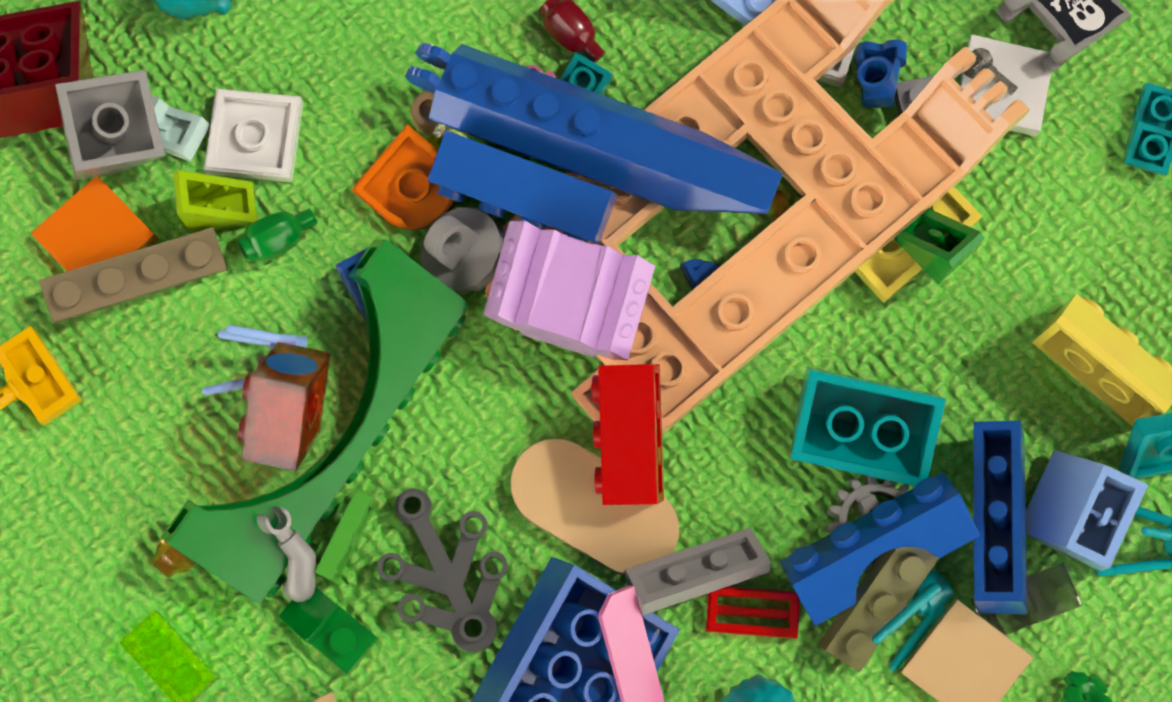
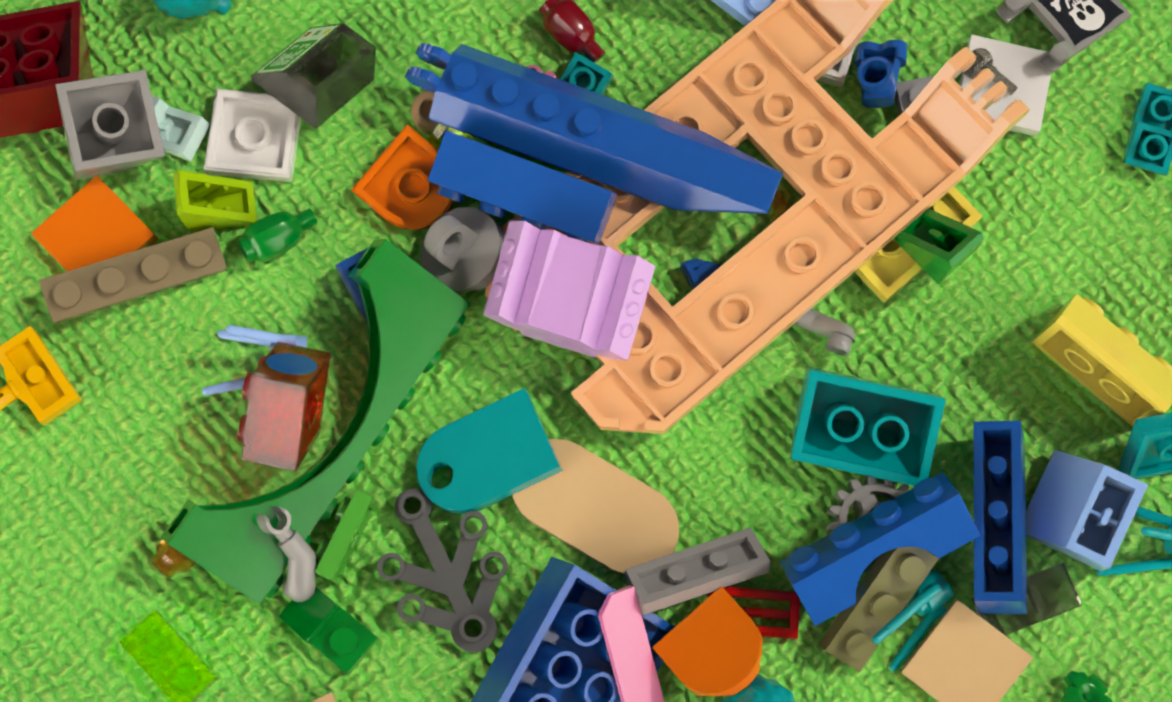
(319, 72): none -> clear smoke slope
(490, 455): none -> teal tile
(629, 434): red brick -> none
(714, 647): none -> orange tile
(839, 333): none -> light grey arm

